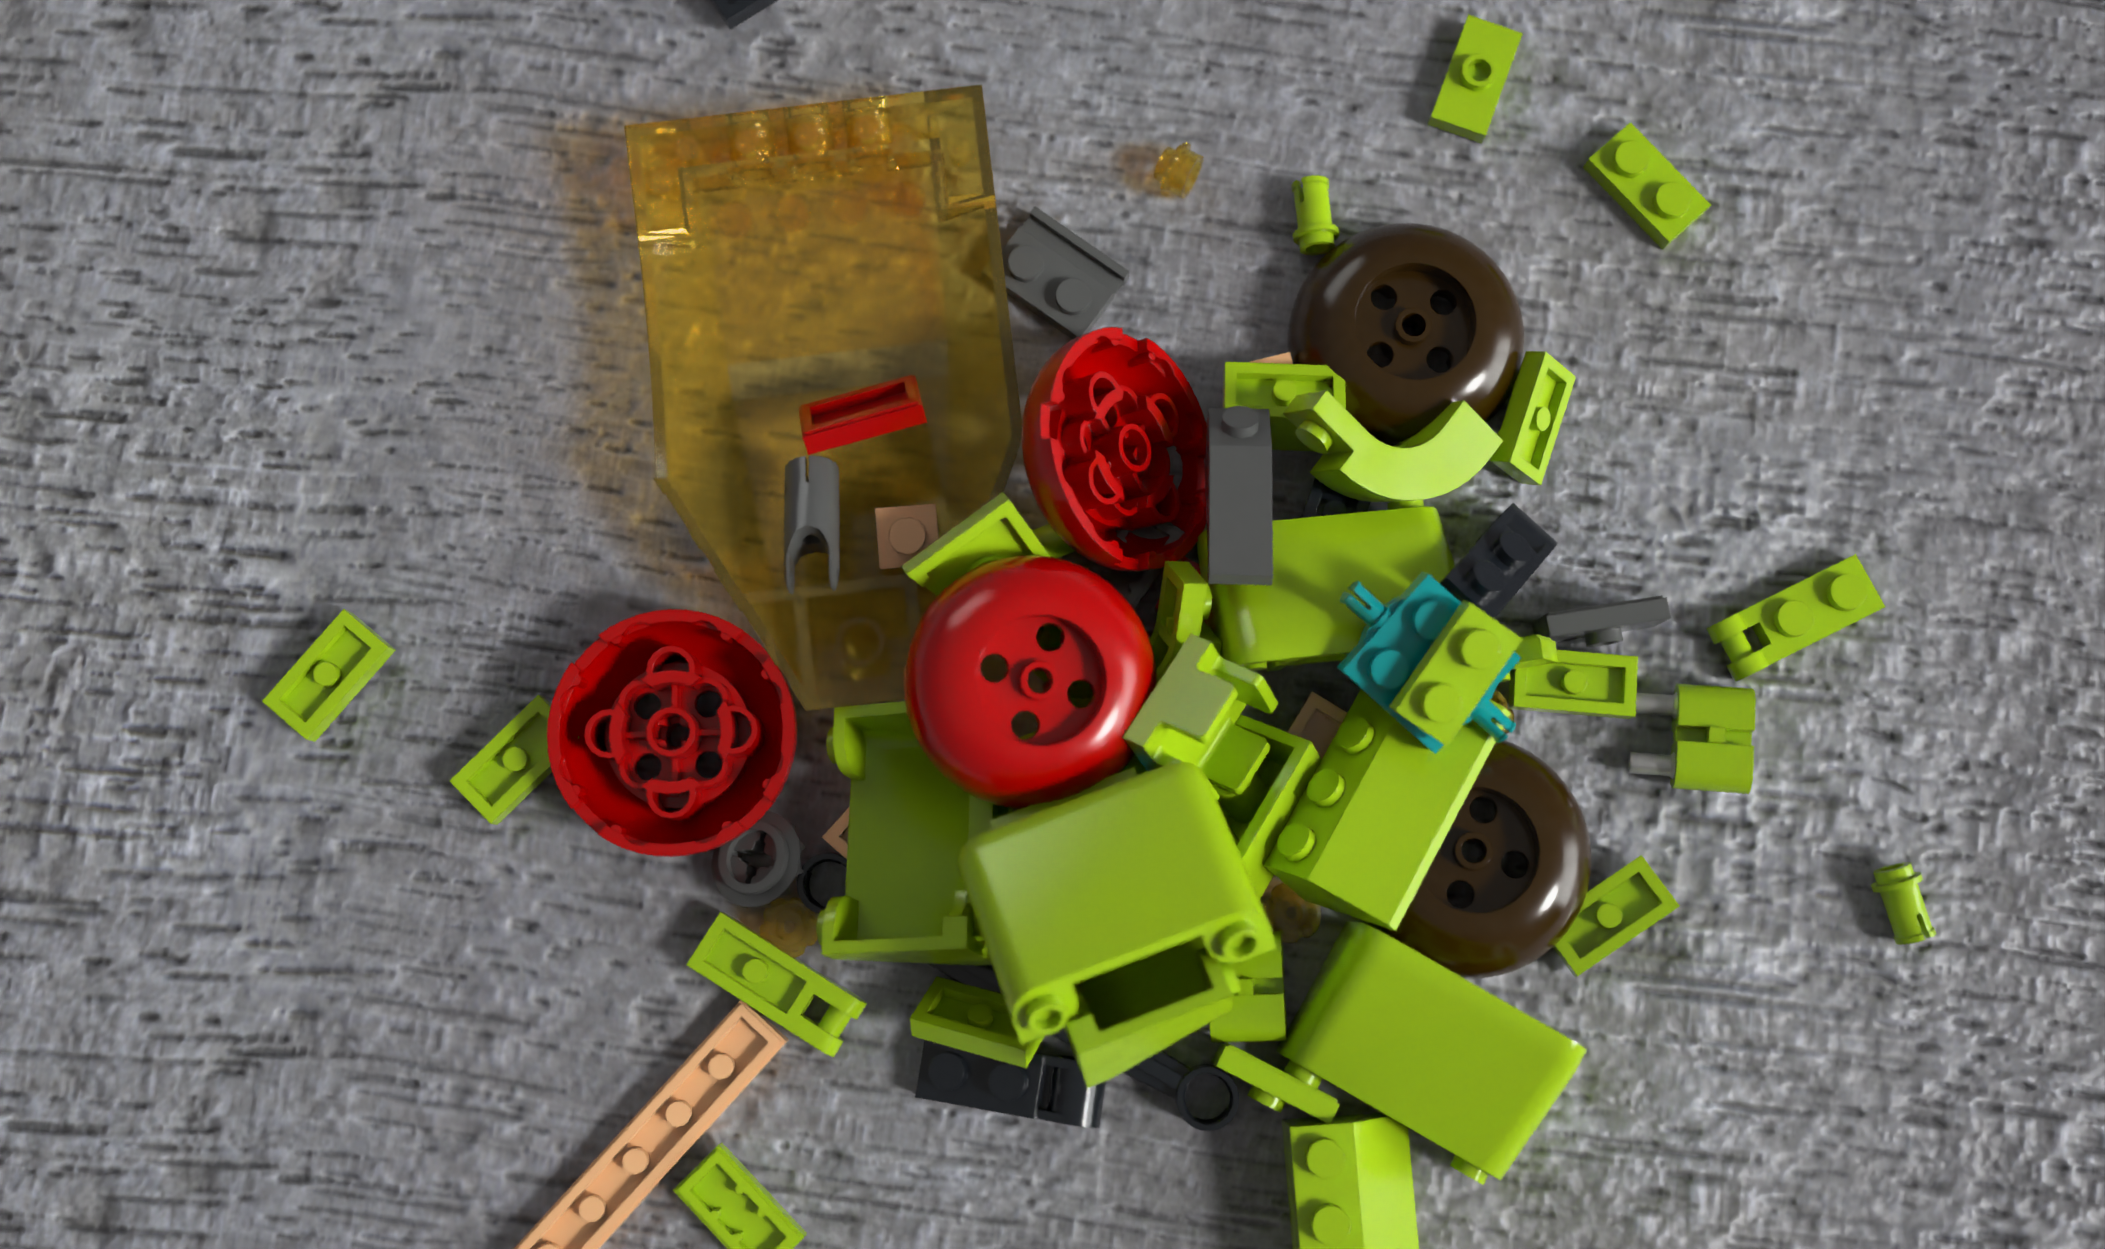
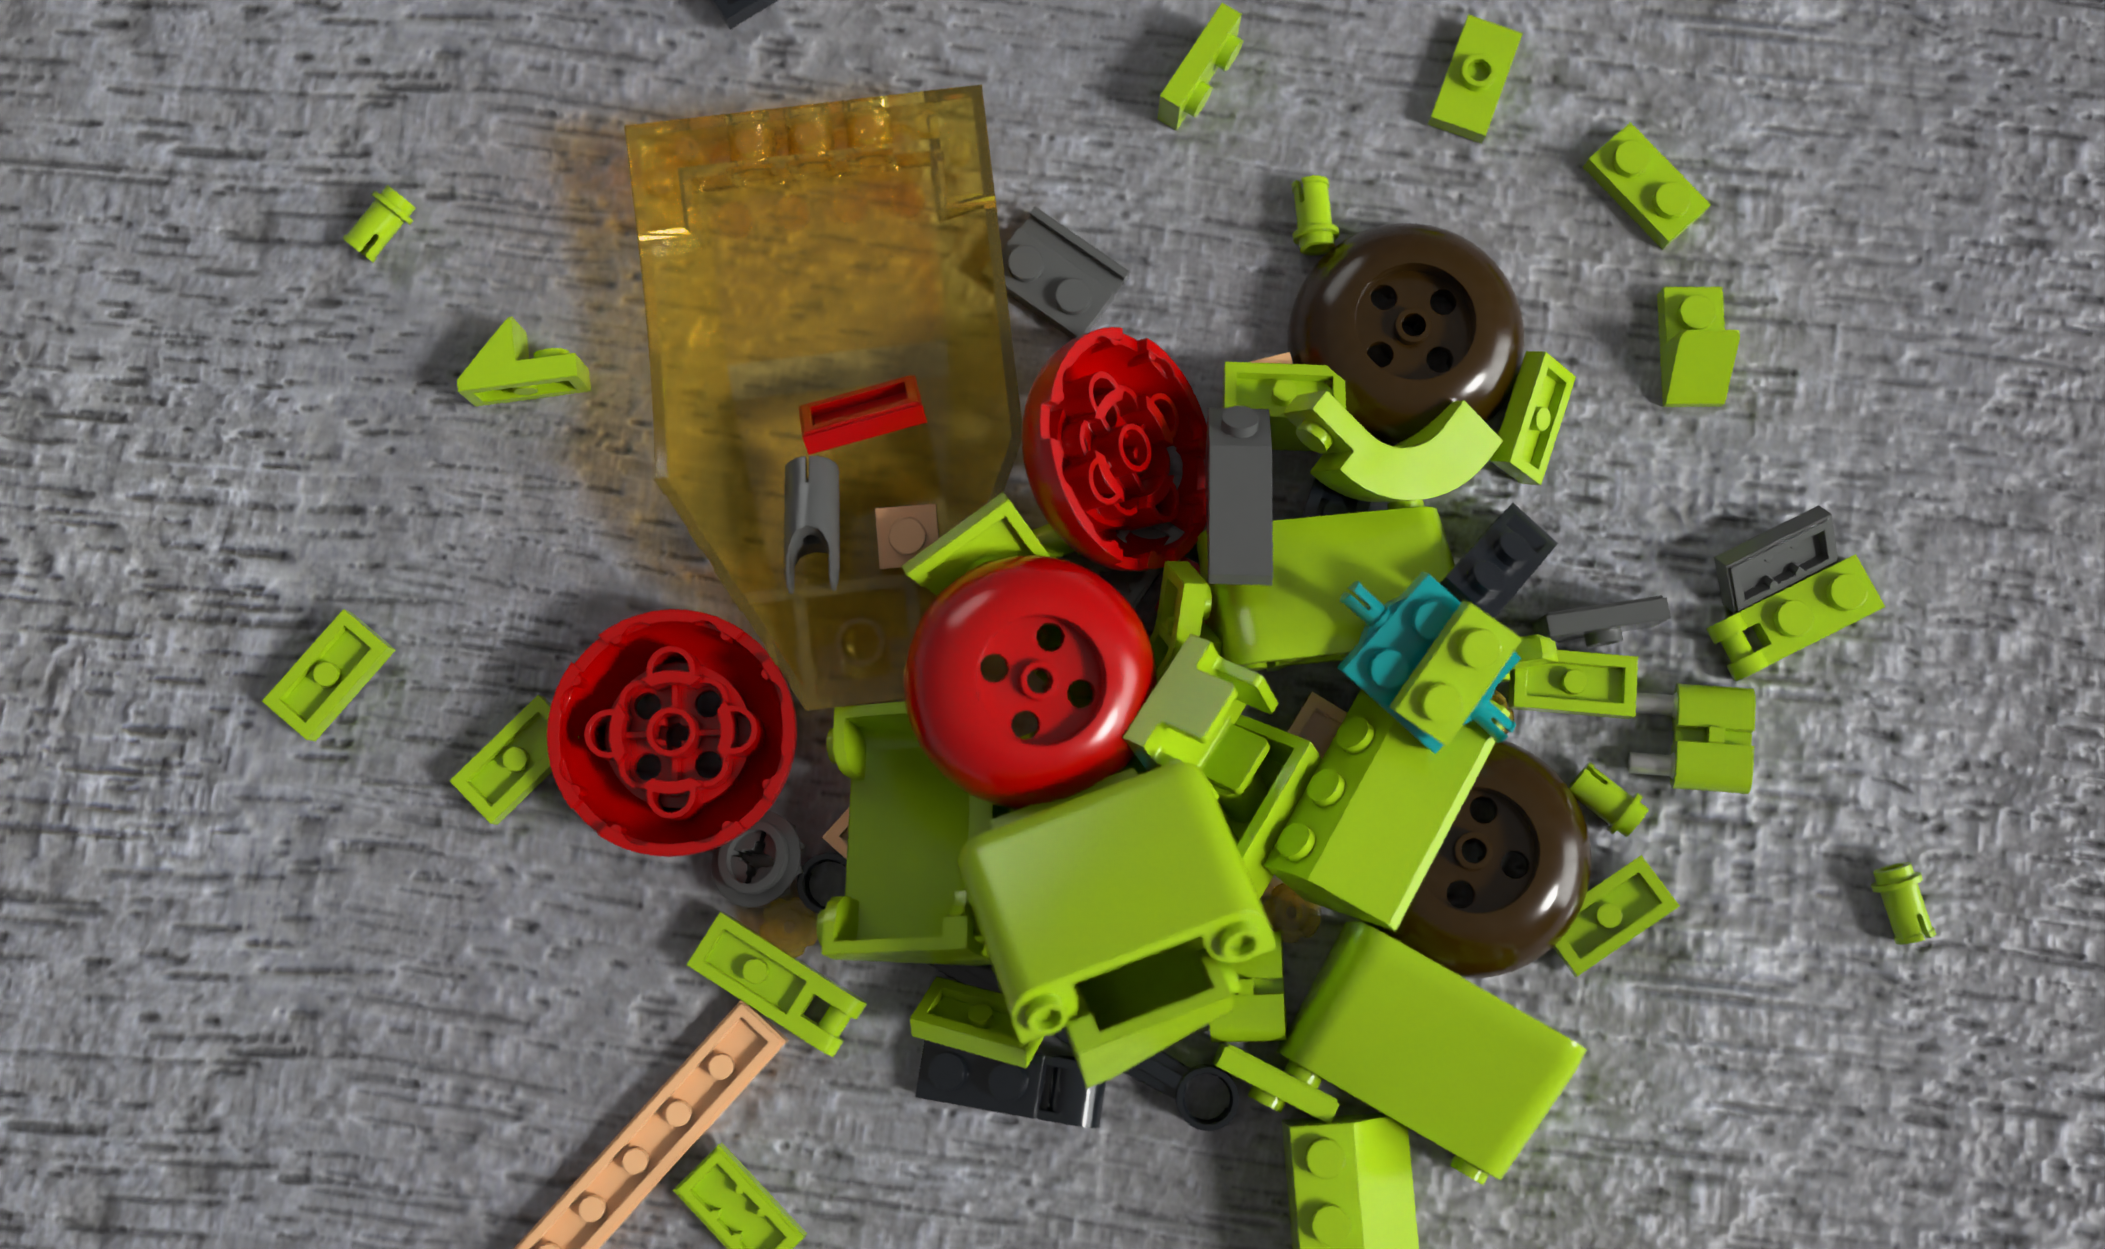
(379, 223): none -> lime pin
(507, 374): none -> lime slope
(1178, 170): clear yellow plate -> none
(1189, 86): none -> lime plate
(1608, 800): none -> lime pin
(1694, 347): none -> lime slope
(1776, 559): none -> dark grey plate

